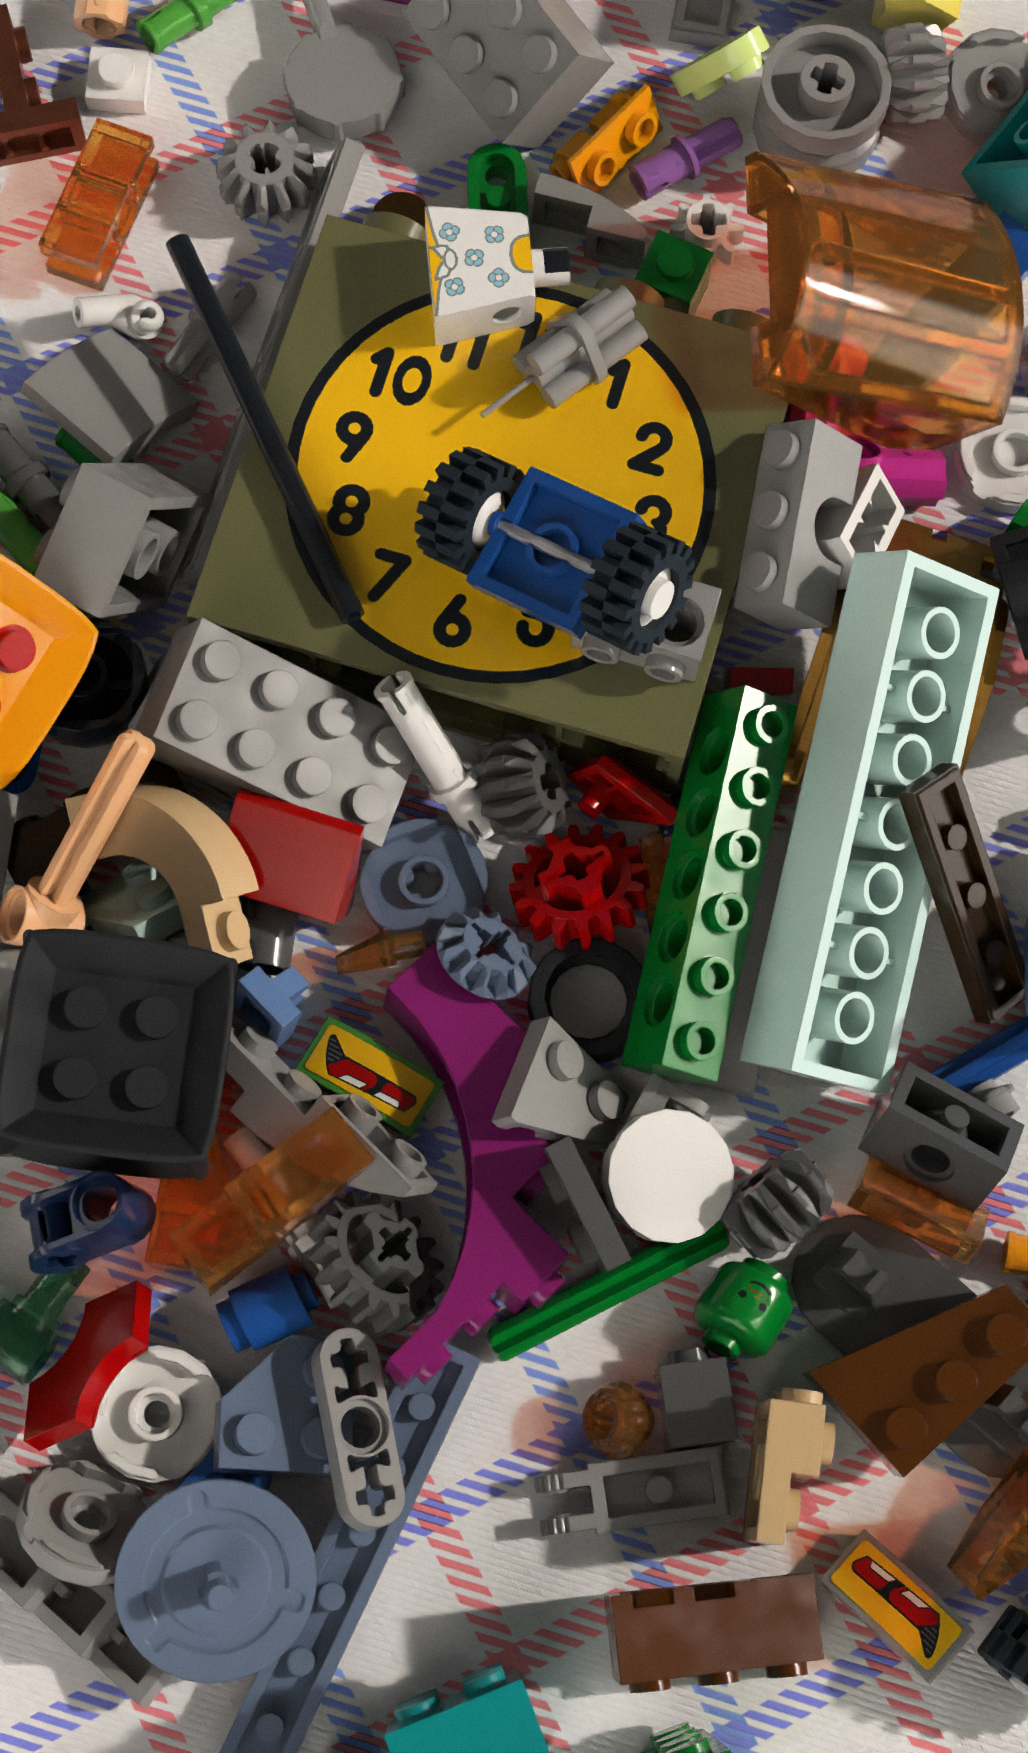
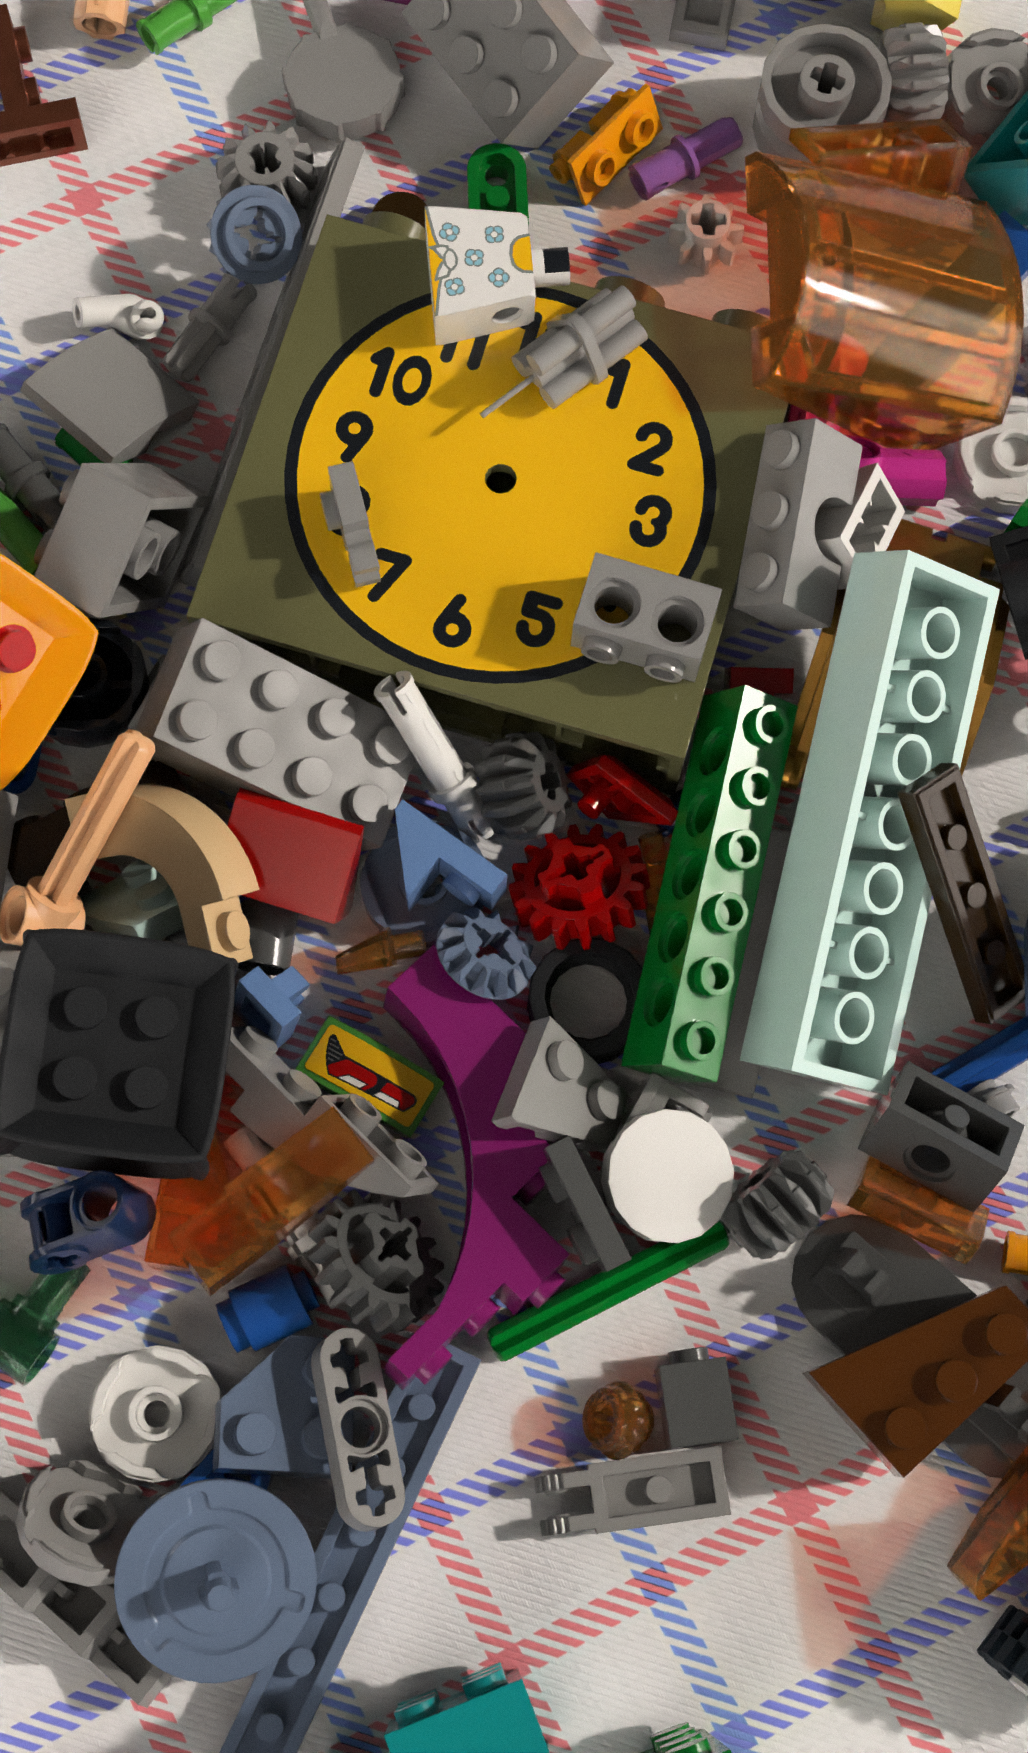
(70, 1392): red tile -> none
(99, 204): clear orange piece -> none
(118, 80): white plate -> none
(265, 429): black piece -> none
(275, 219): none -> sand blue gear
(346, 511): none -> light grey plate
(432, 851): none -> medium blue slope
(554, 550): plate -> none
(609, 230): light grey slope -> none
(677, 271): green brick -> none
(713, 1631): reddish brown wedge -> none
(736, 56): yellowish green plate -> none
(743, 1309): green head -> none
(787, 1444): tan plate -> none
(897, 1606): slope -> none
(901, 151): none -> clear orange slope

